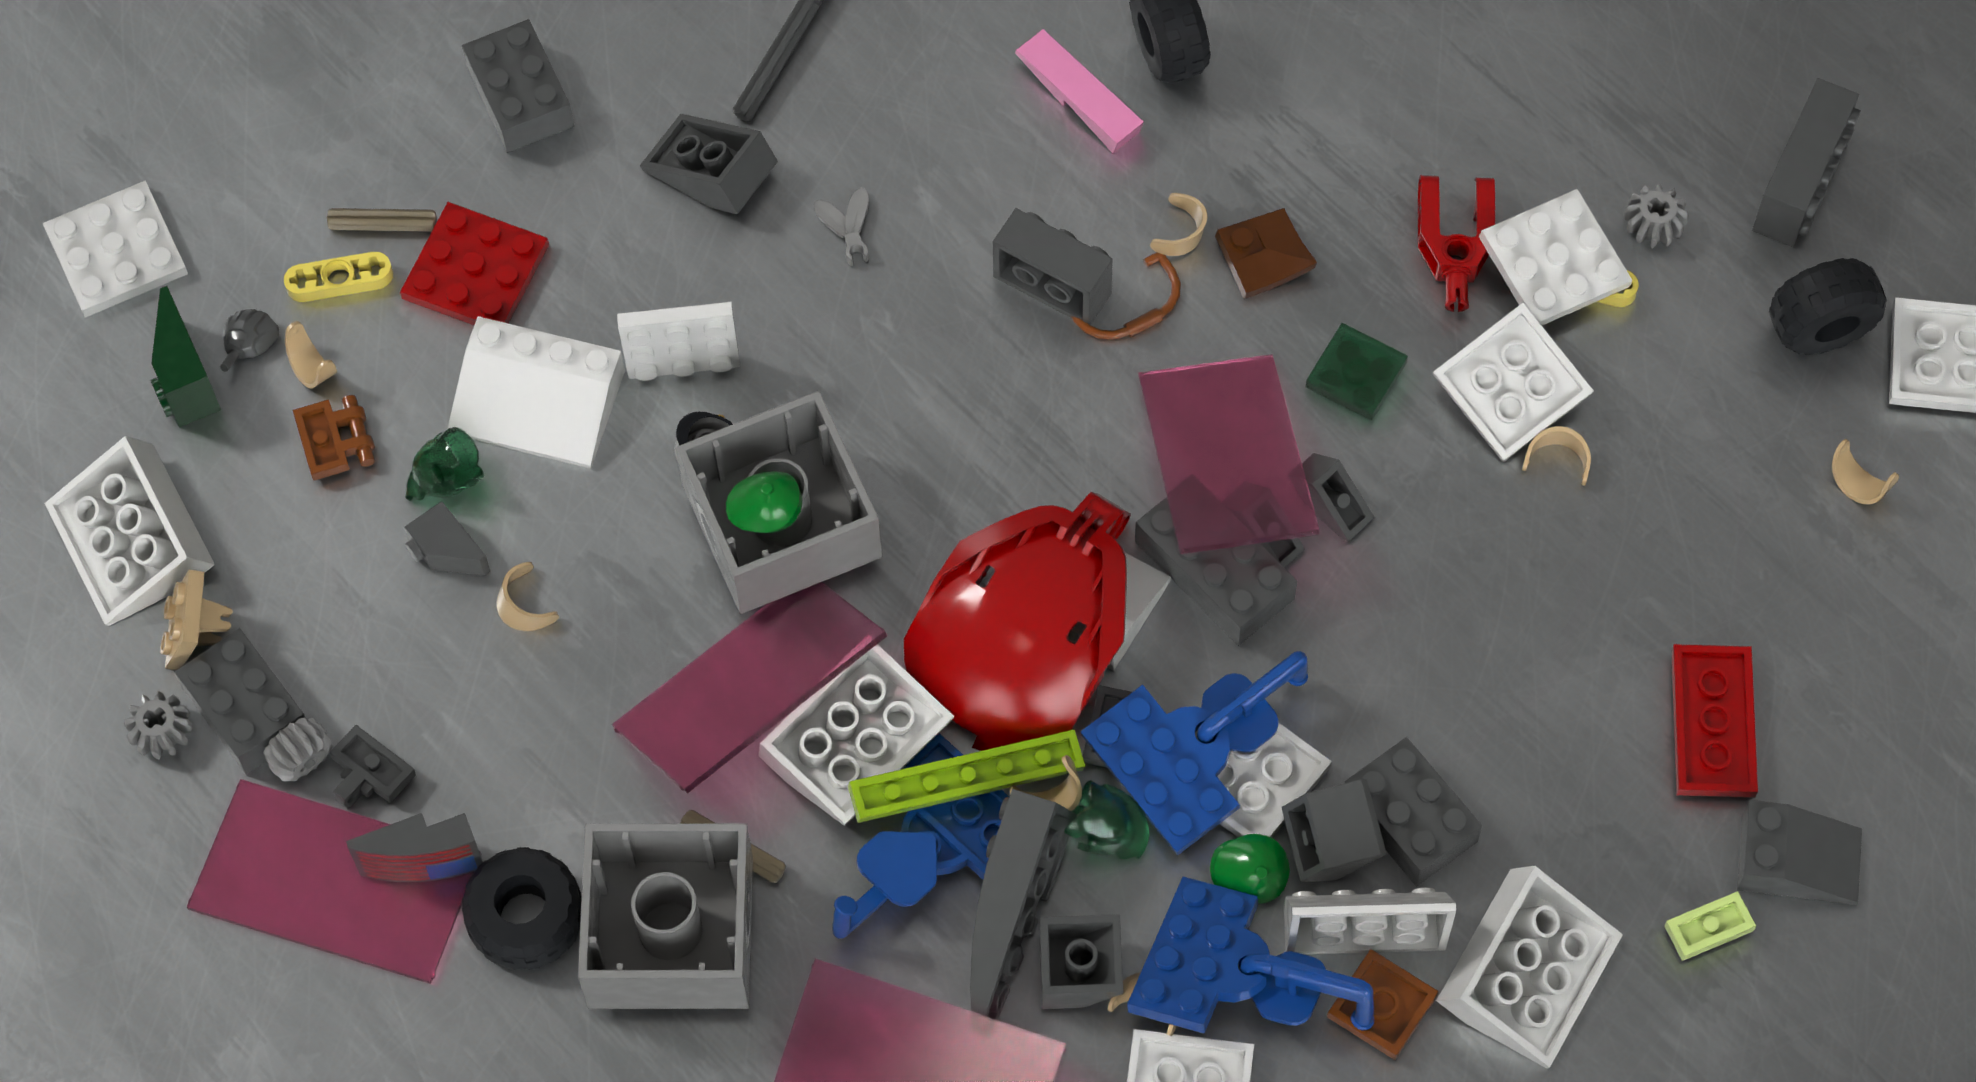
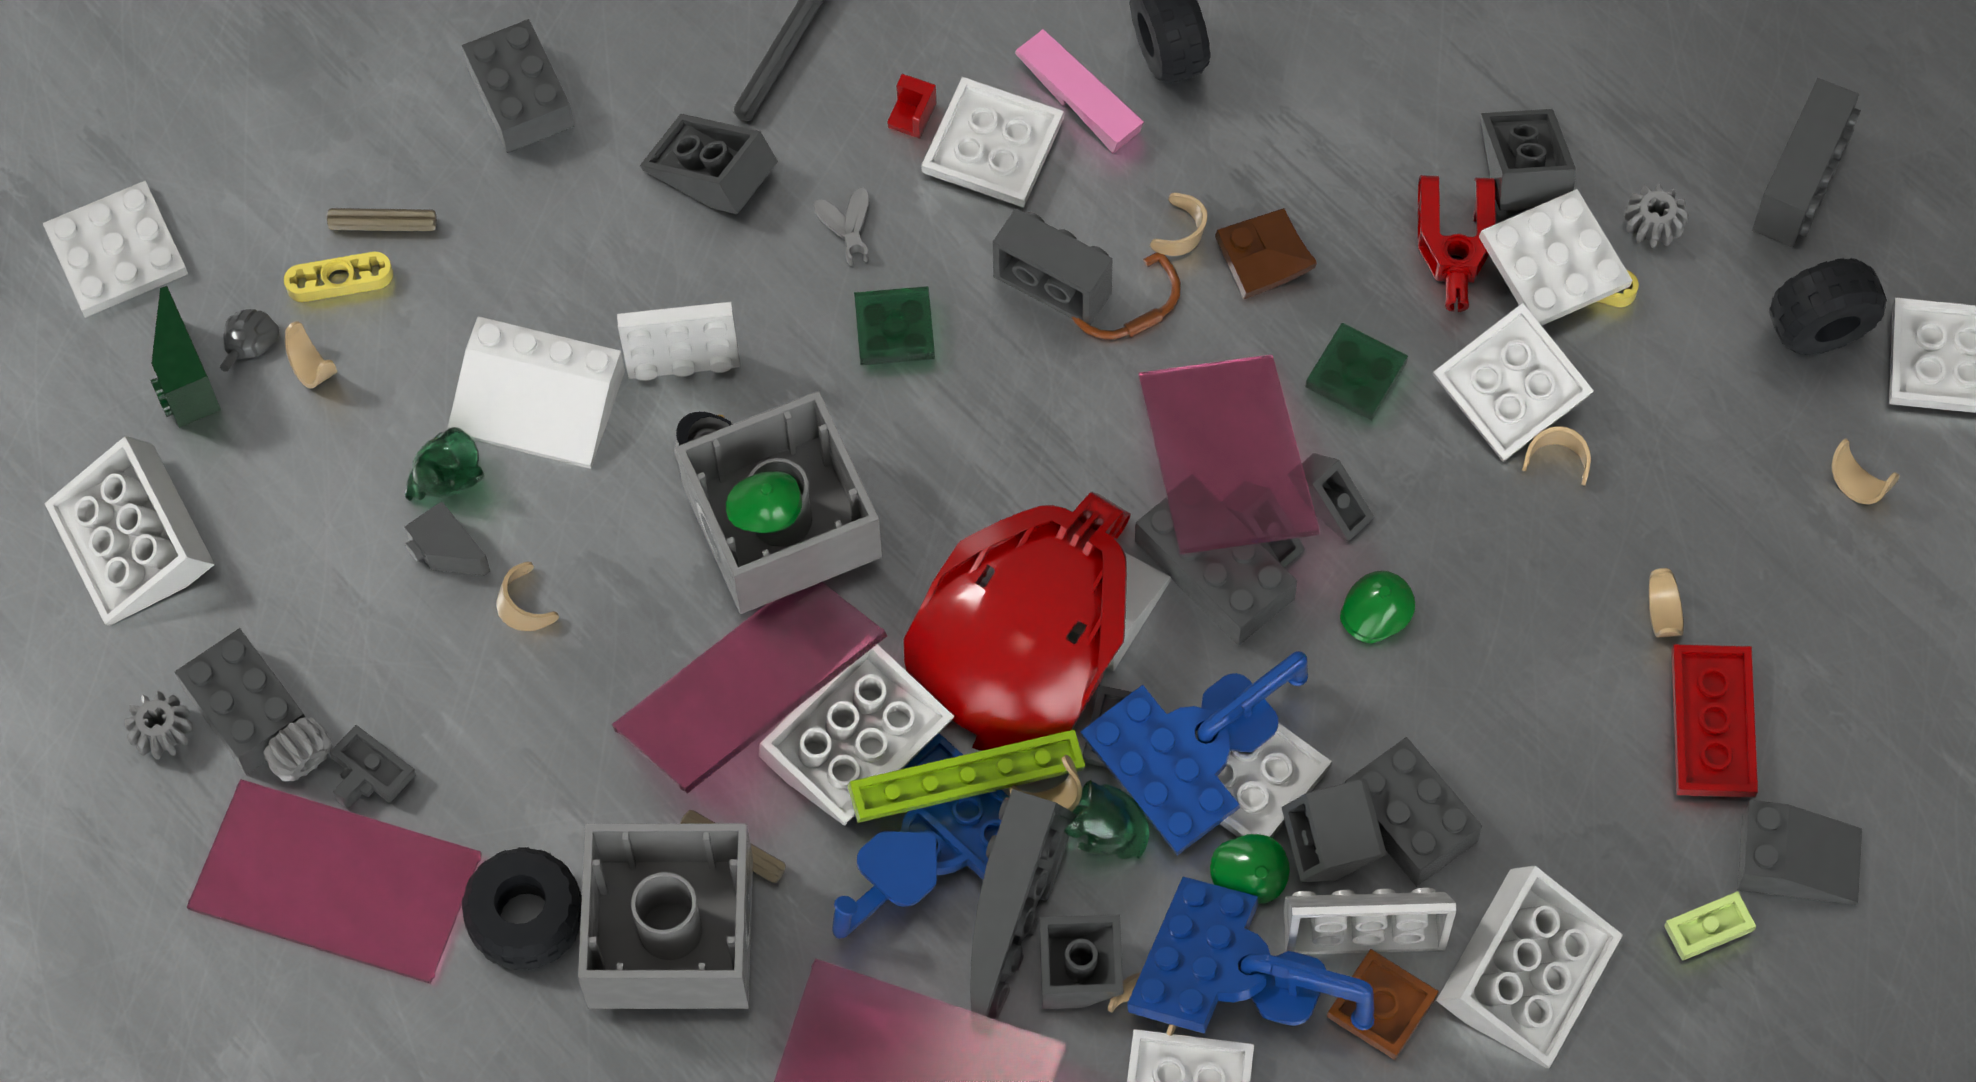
(191, 620): tan plate -> none
(322, 440): dark orange plate -> none
(417, 852): dark grey slope -> none
(474, 266): red plate -> none
(894, 325): none -> clear green plate
(913, 106): none -> red panel
(992, 142): none -> white plate
(1377, 606): none -> green hat
(1527, 158): none -> dark grey slope
(1665, 604): none -> tan helmet

